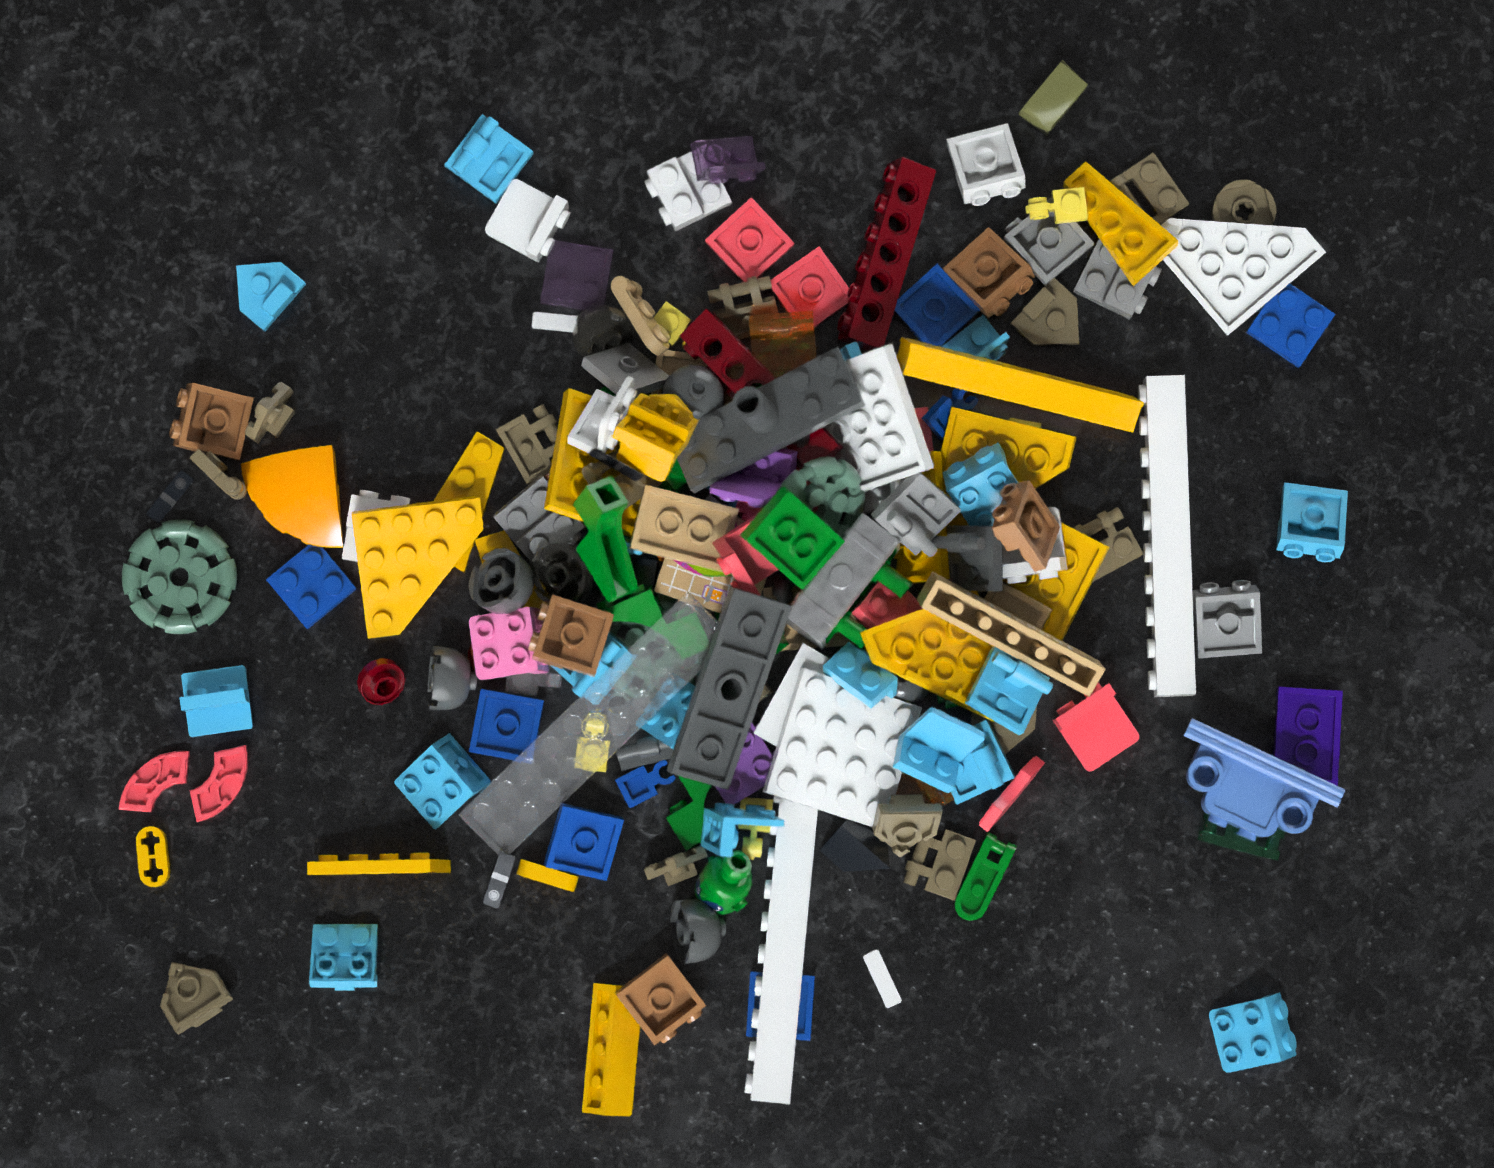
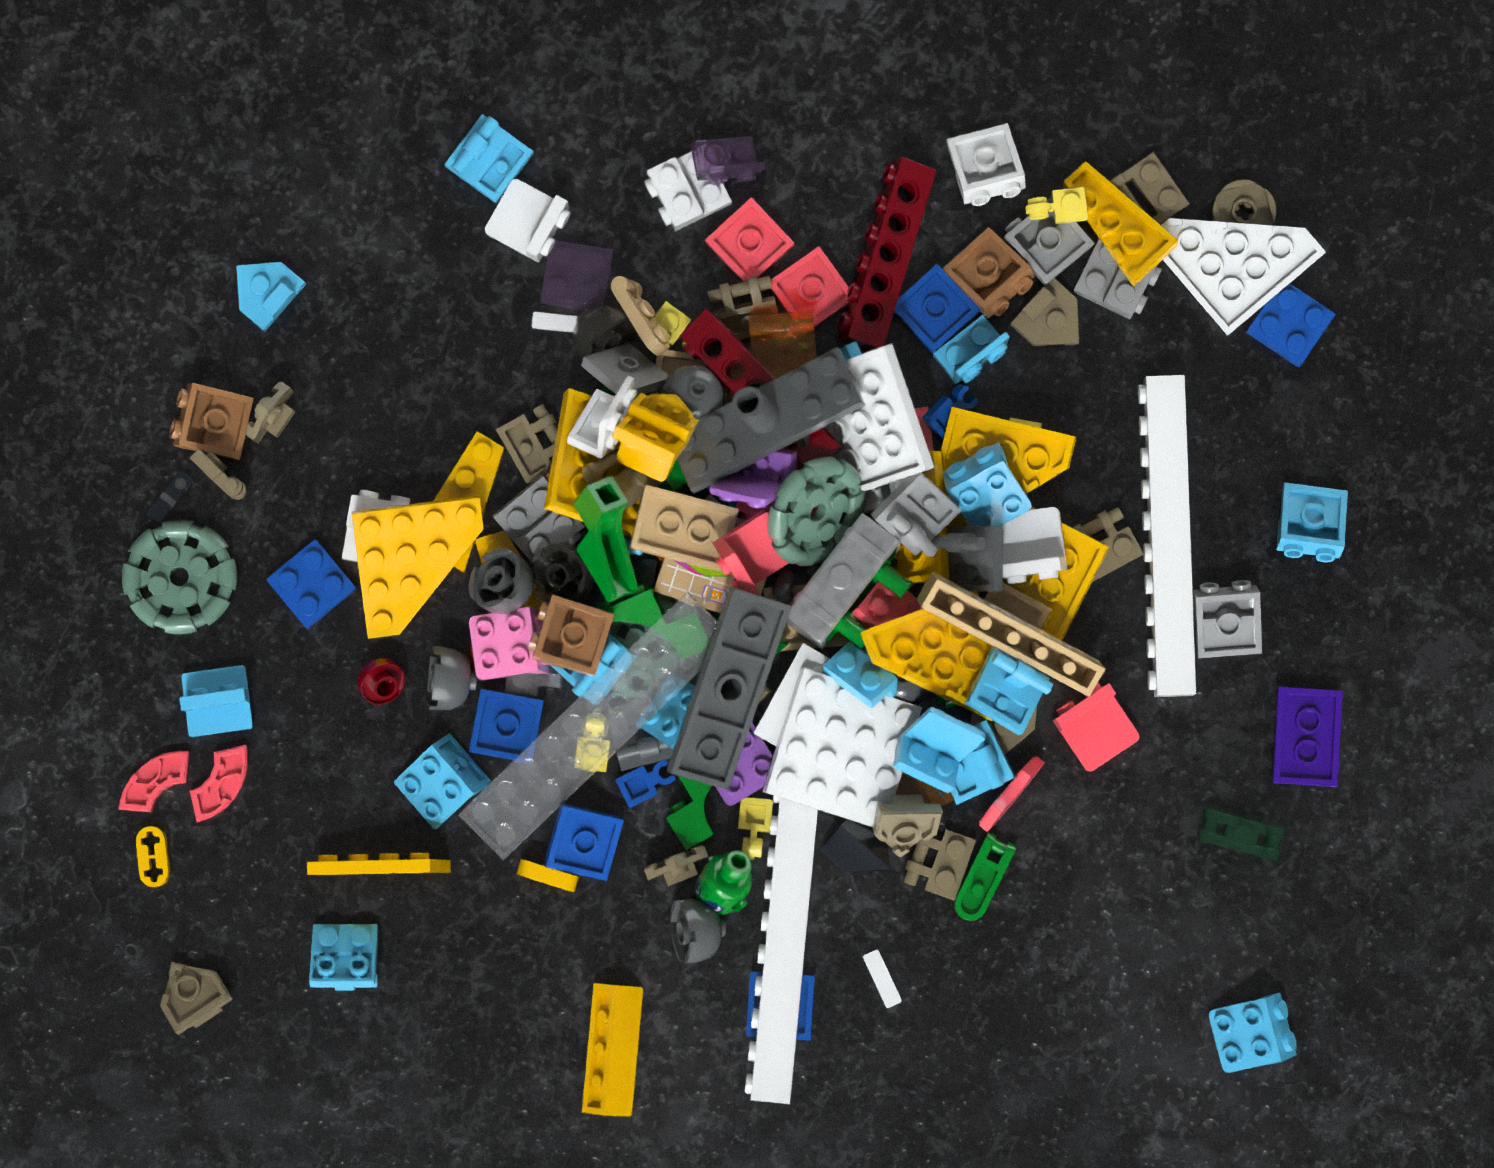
(298, 494): light orange brick -> none
(499, 880): sticker -> none
(615, 464): black sticker -> none
(661, 1000): medium nougat plate -> none
(719, 825): medium azure bracket -> none
(792, 537): green plate -> none
(1018, 385): yellow tile -> none
(1025, 524): medium nougat plate -> none
(1053, 98): olive piece -> none
(1252, 786): medium blue brick -> none

